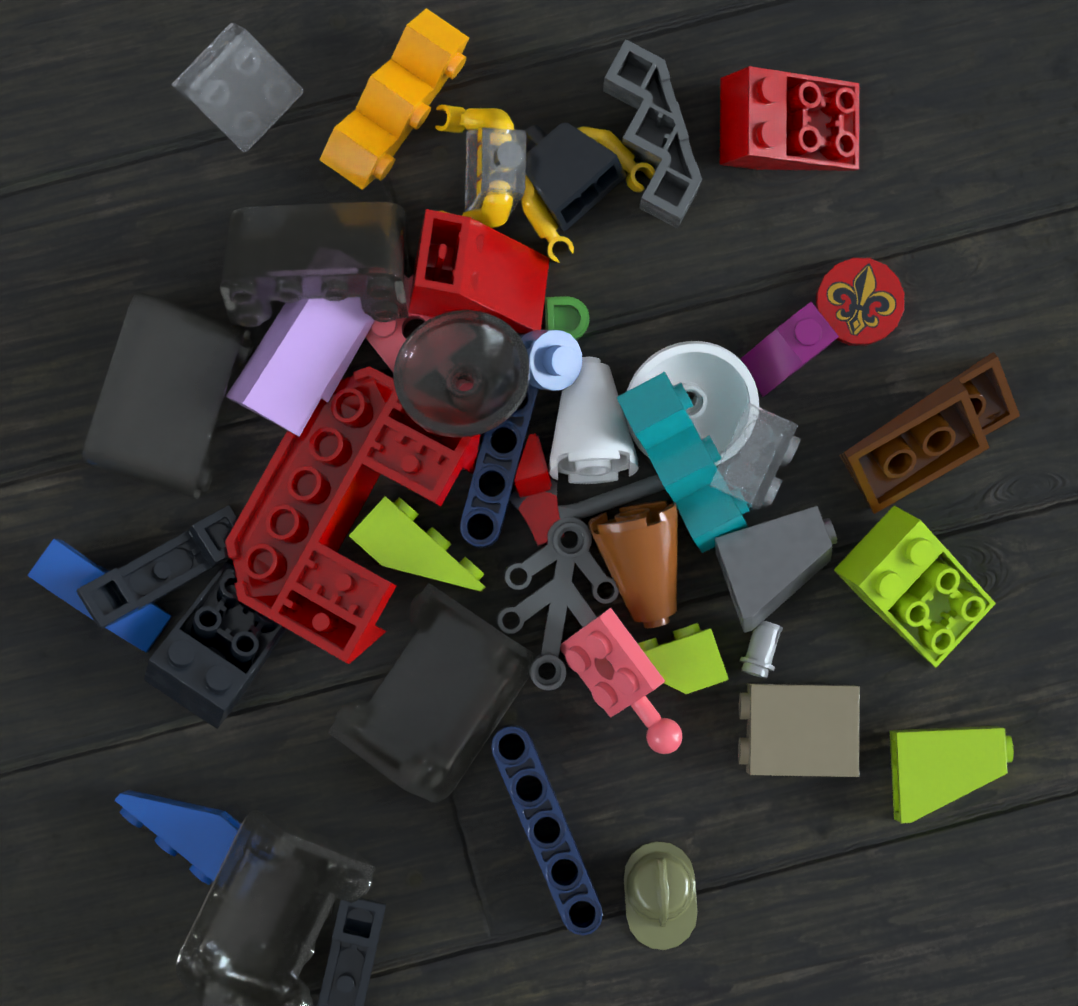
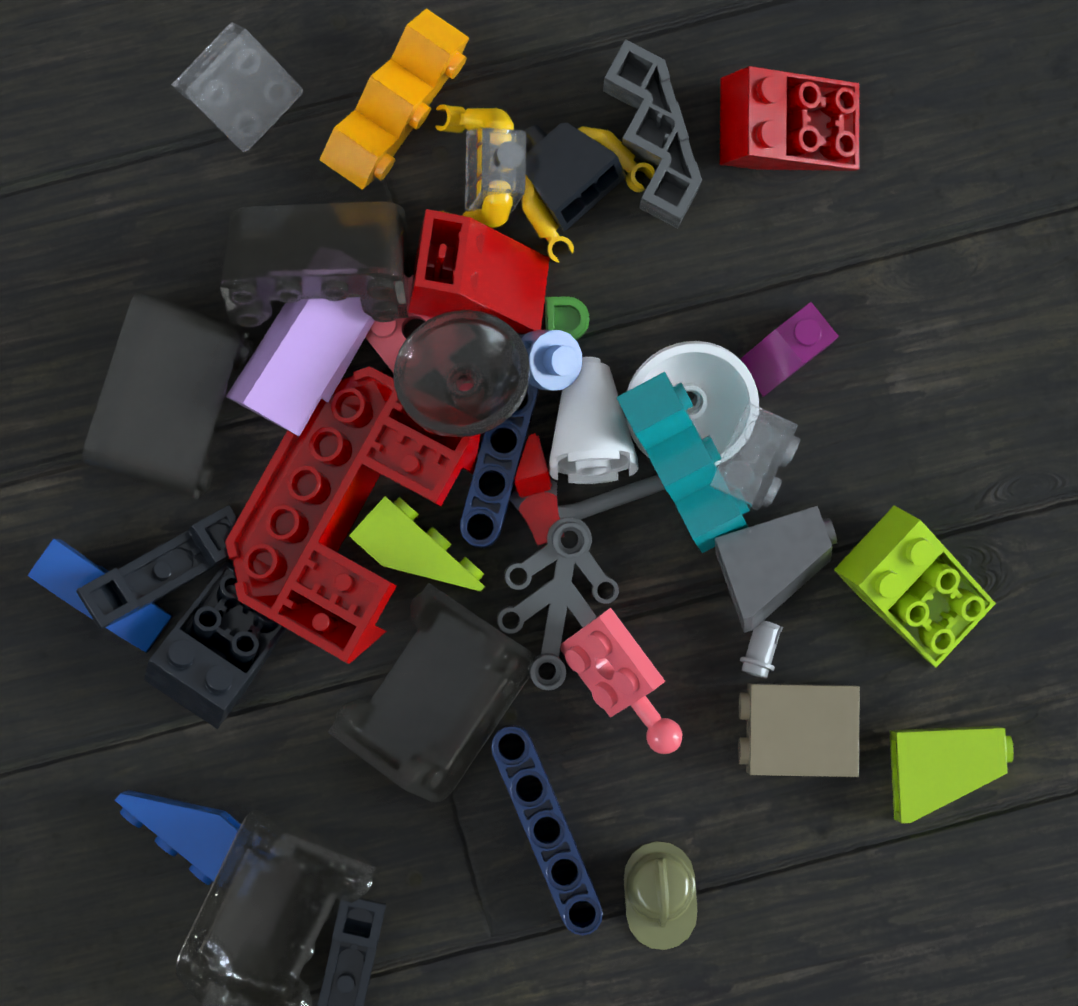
(642, 558): dark orange cone -> none
(689, 660): lime slope -> none
(861, 301): tile -> none
(932, 435): reddish brown slope -> none

